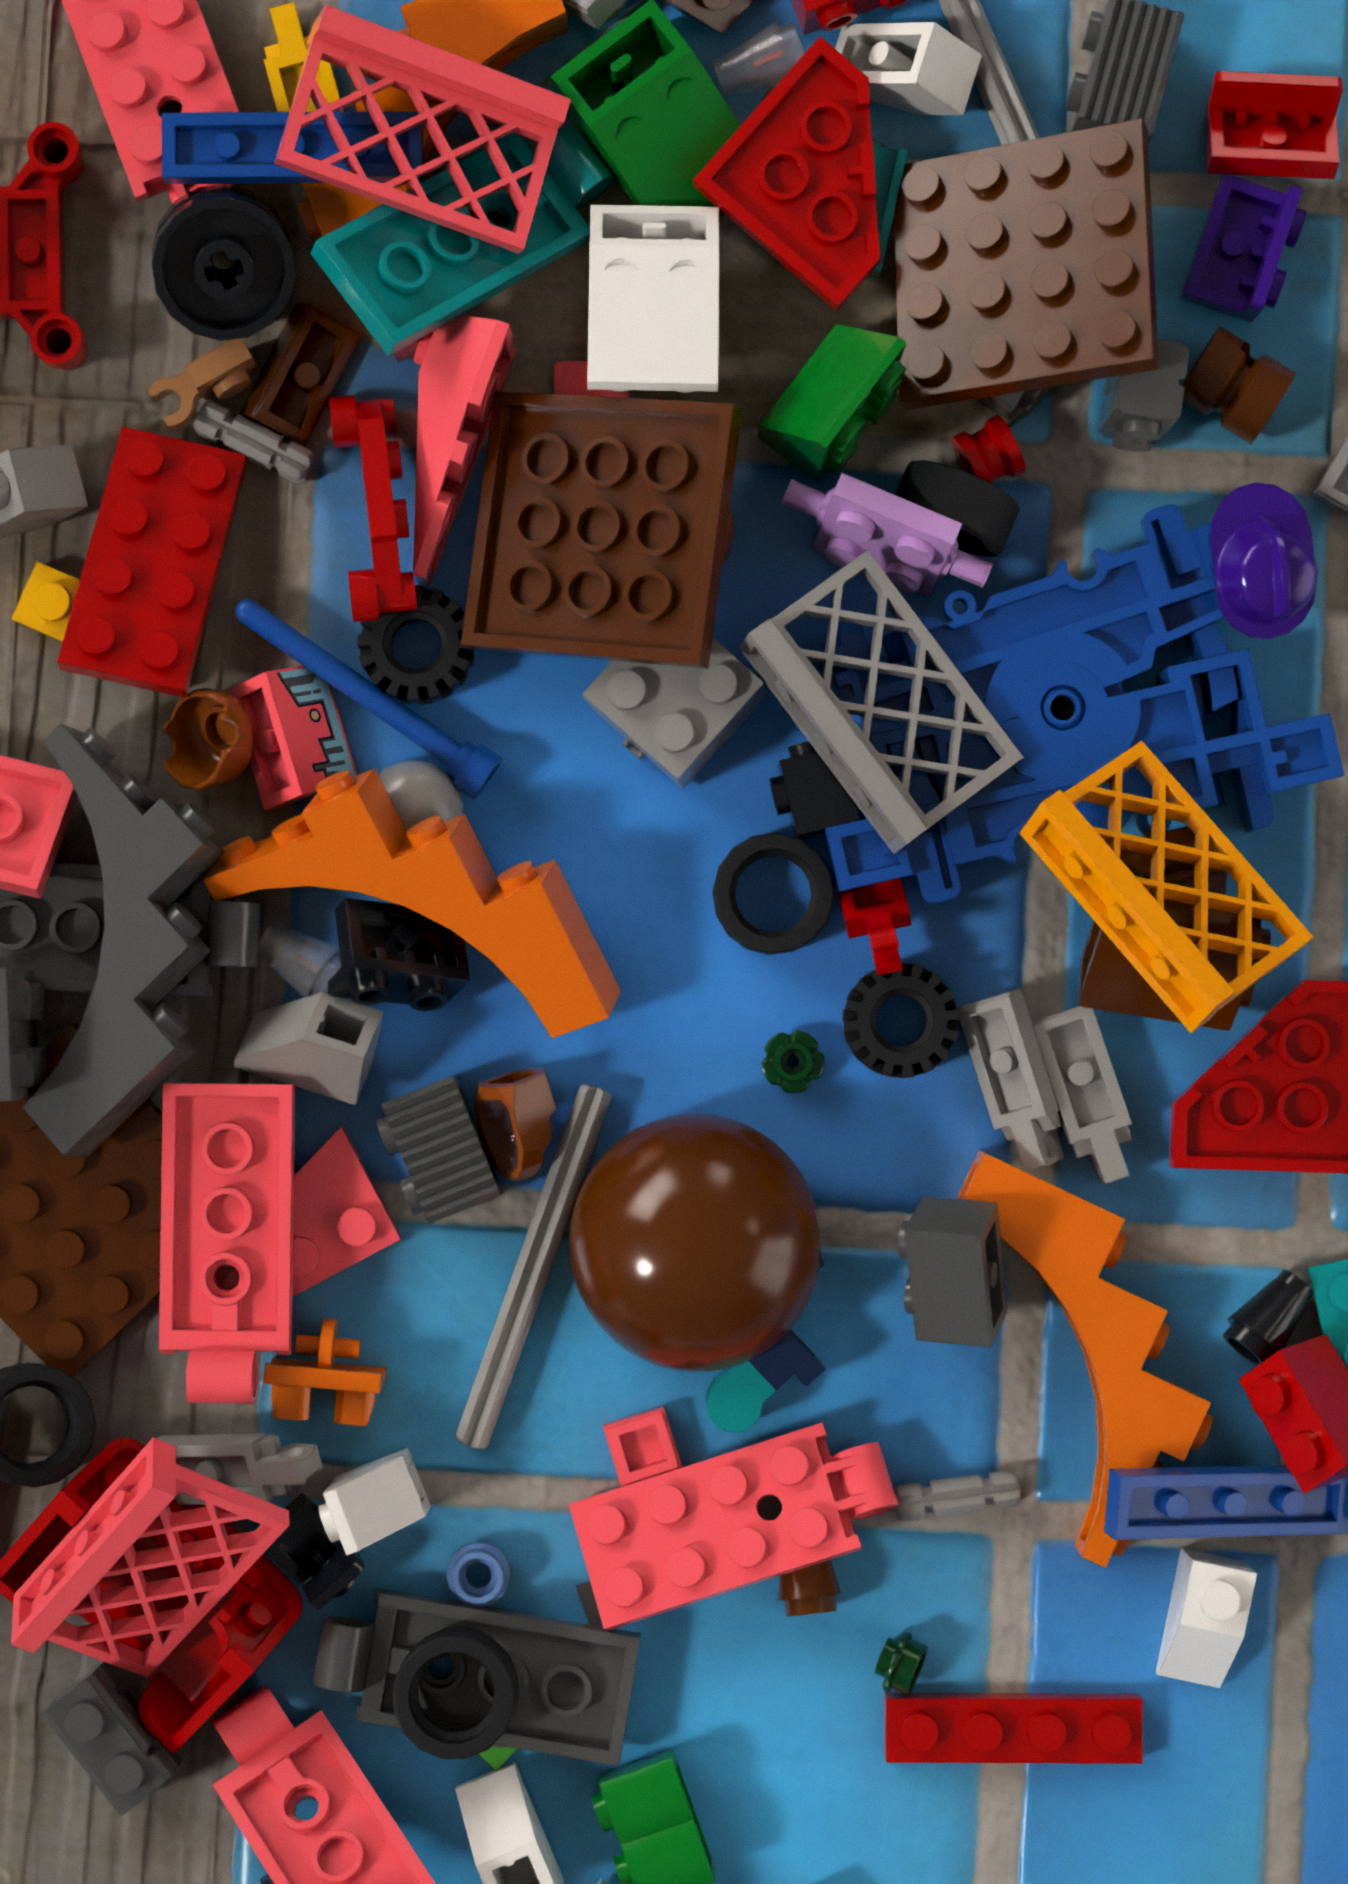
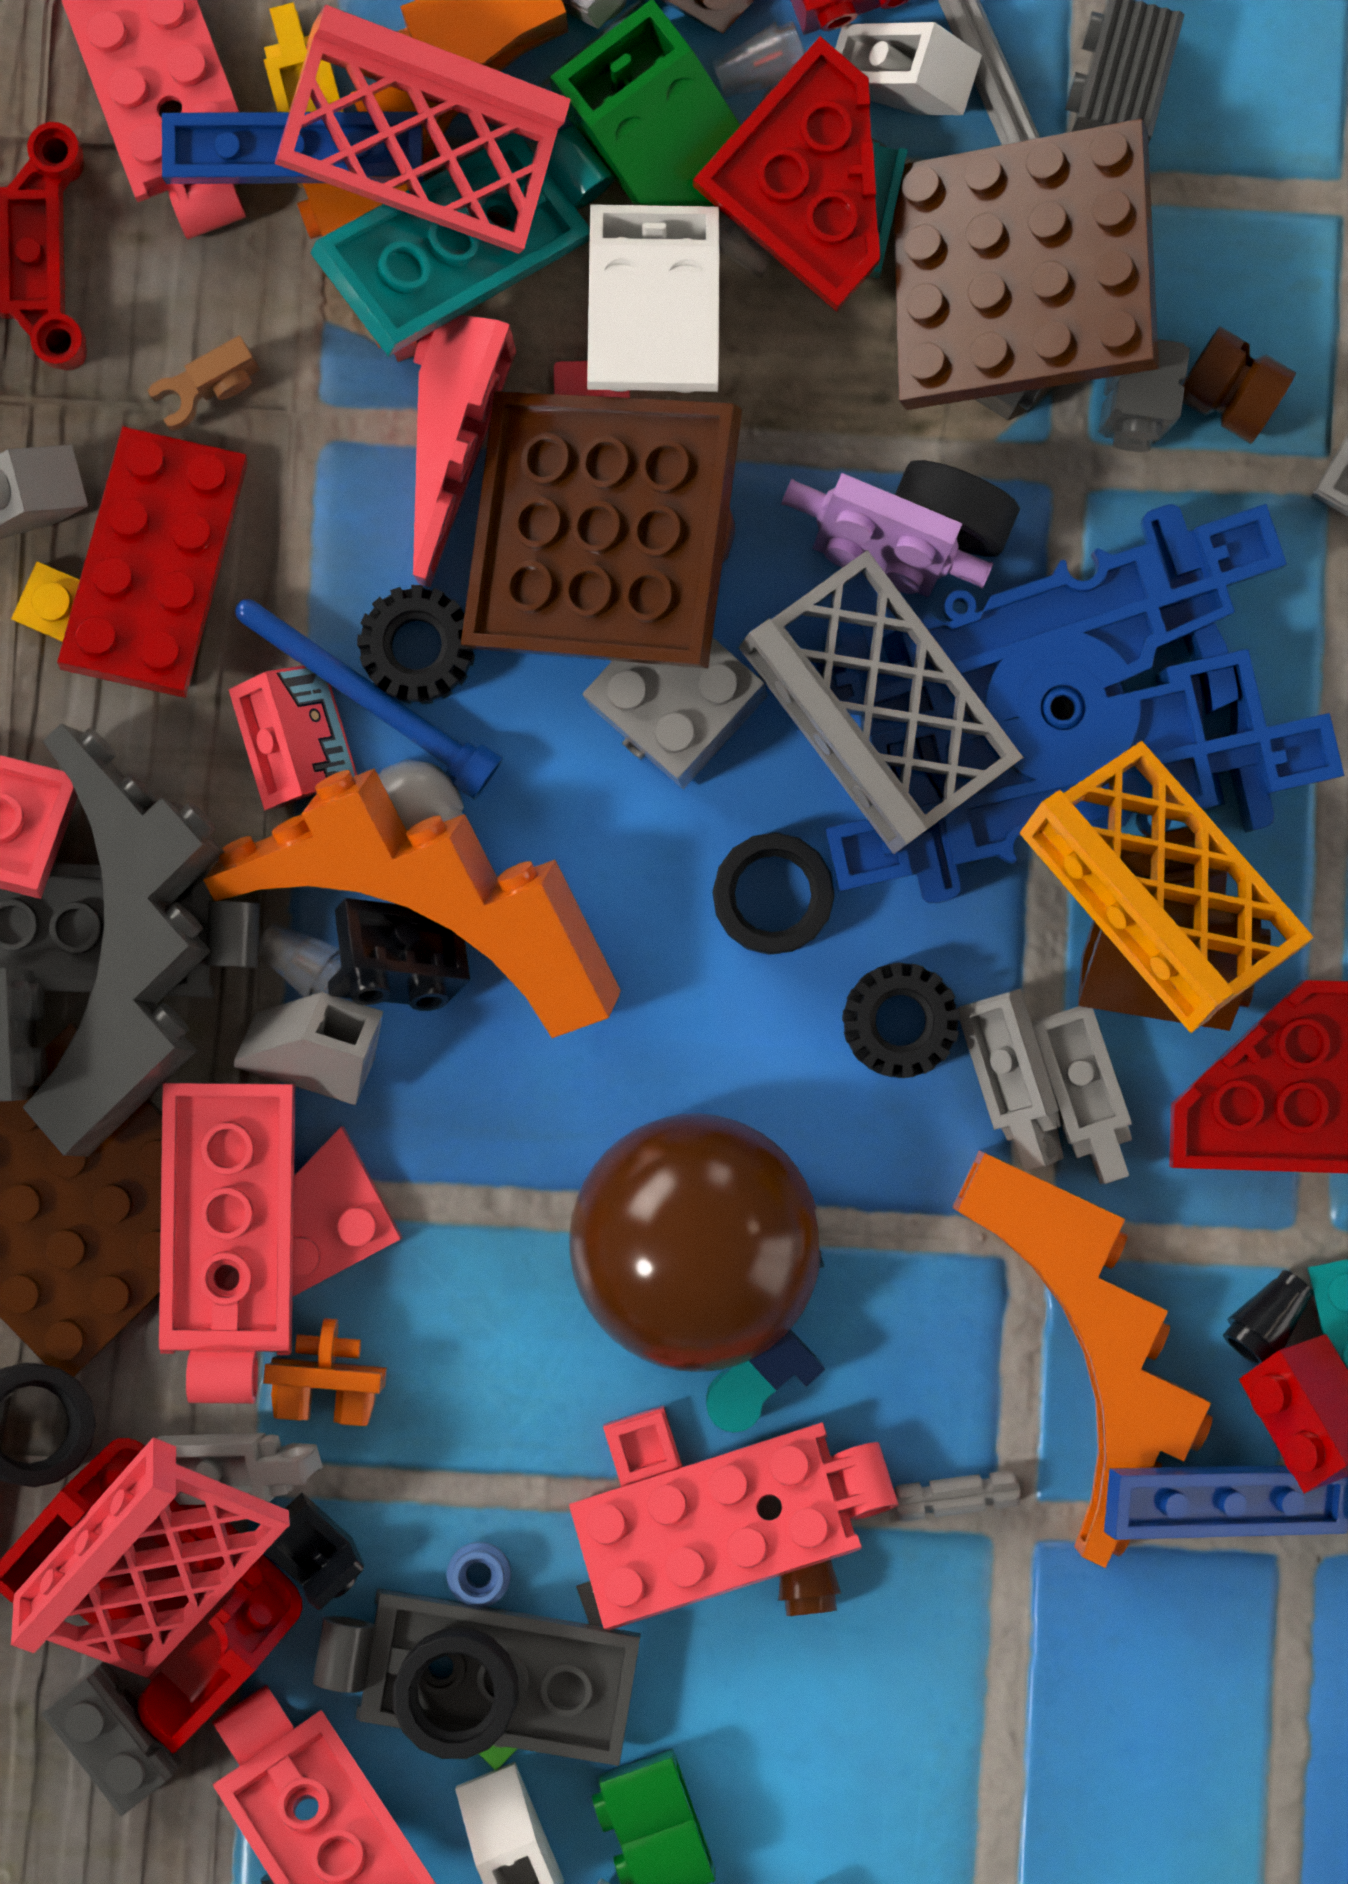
(209, 739): dark orange hair -> none
(216, 300): black wheel -> none
(254, 441): light grey axle -> none
(300, 373): reddish brown slope -> none
(367, 425): red plate -> none
(373, 1501): white slope -> none
(440, 1150): dark grey brick -> none
(516, 1120): dark orange rock -> none
(533, 1266): light grey axle -> none
(775, 1064): dark green plate -> none
(810, 793): black brick -> none
(828, 402): green slope -> none
(877, 913): red plate -> none
(901, 1663): dark green plate -> none
(954, 1271): dark grey brick -> none
(989, 451): red wheel -> none
(1013, 1728): red plate -> none
(1205, 1617): white slope -> none
(1242, 247): dark purple bracket -> none
(1263, 560): dark purple piece -> none
(1273, 125): red bracket -> none

